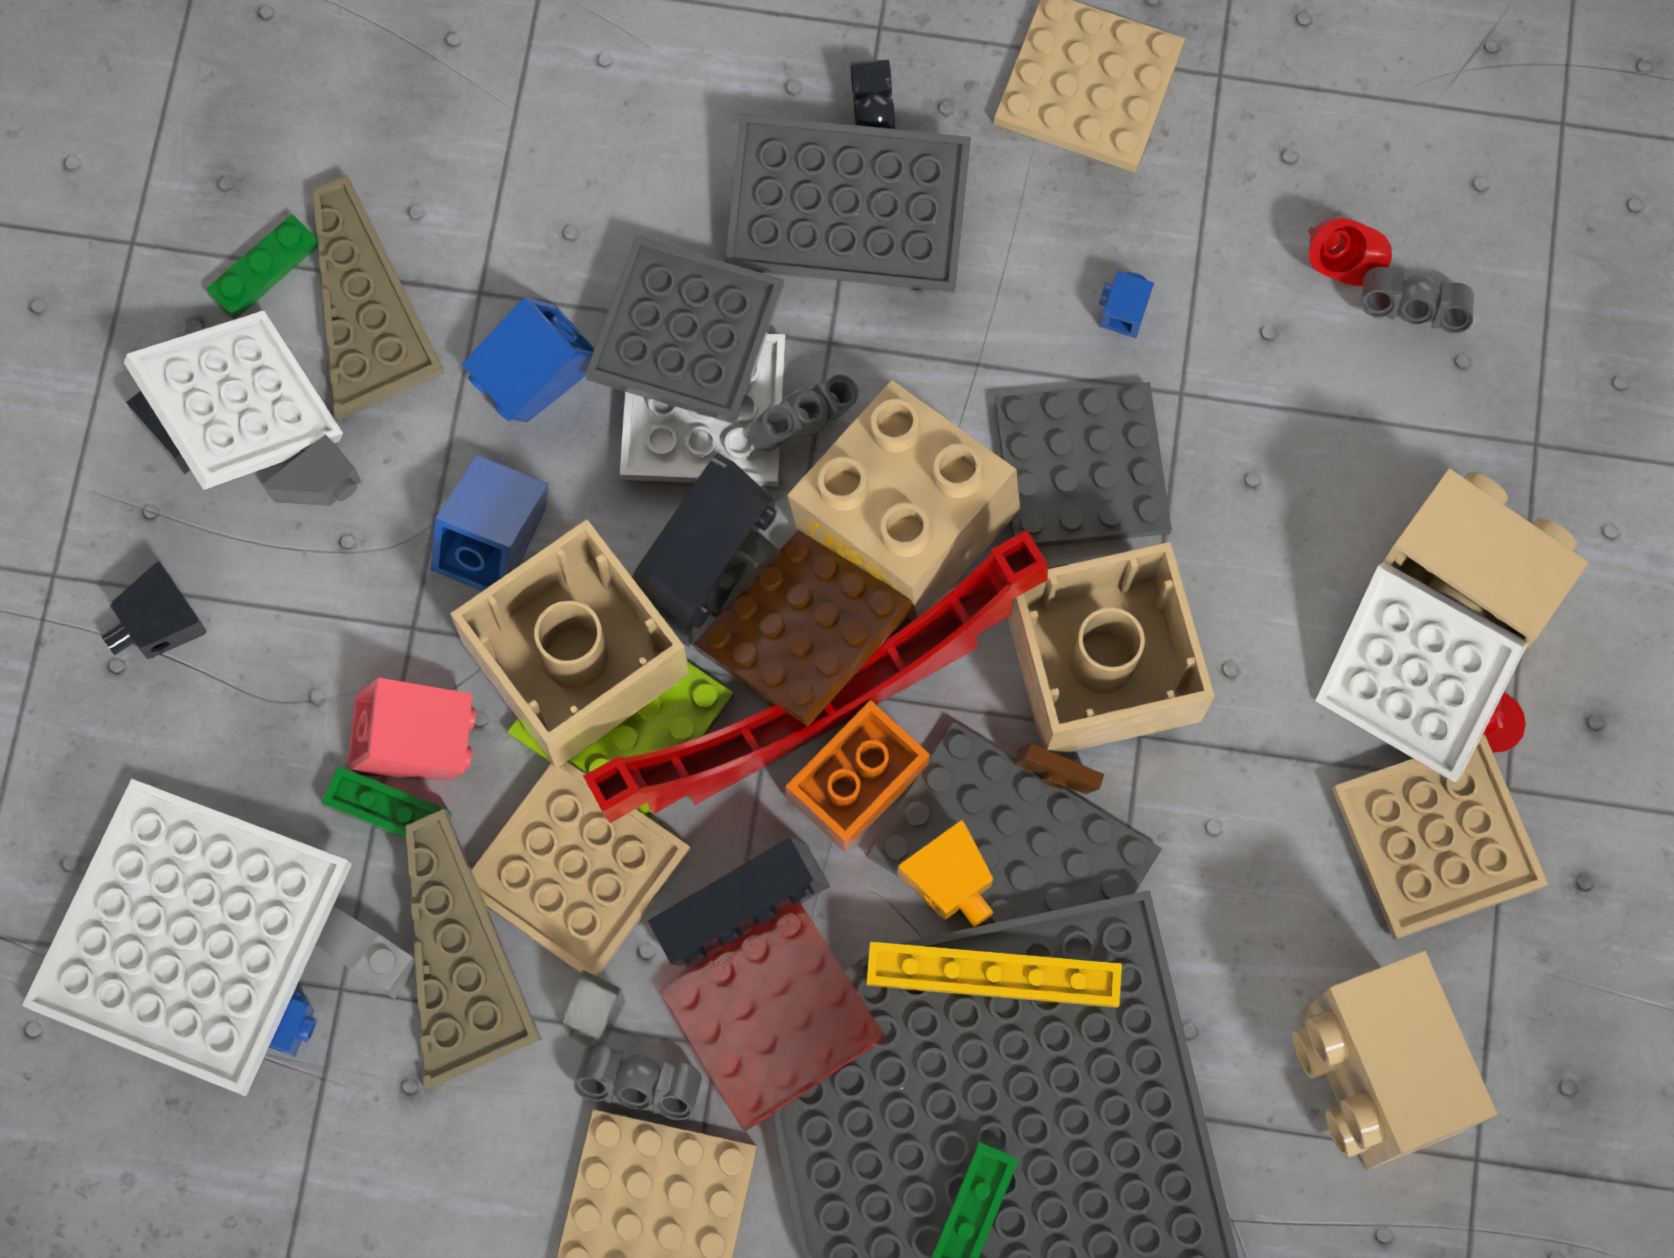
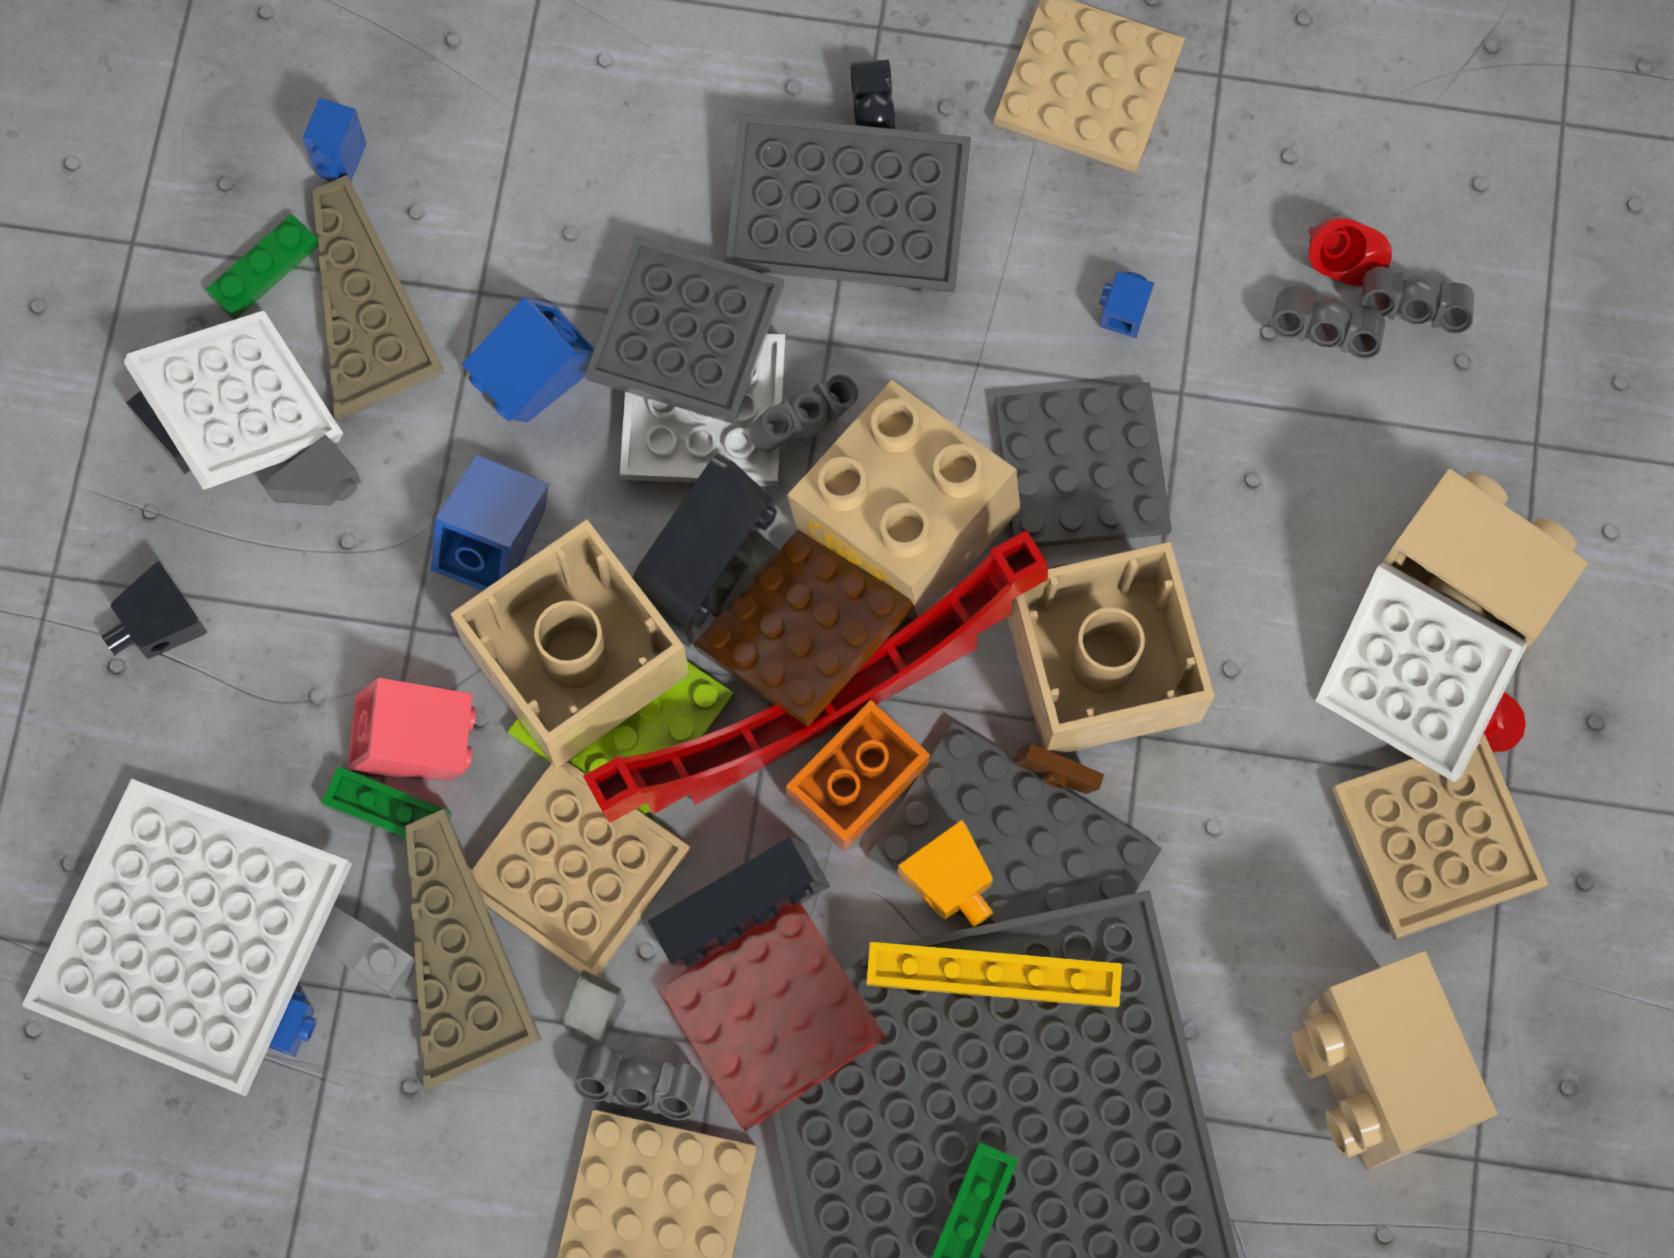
(334, 140): none -> blue brick
(1328, 323): none -> dark grey piece

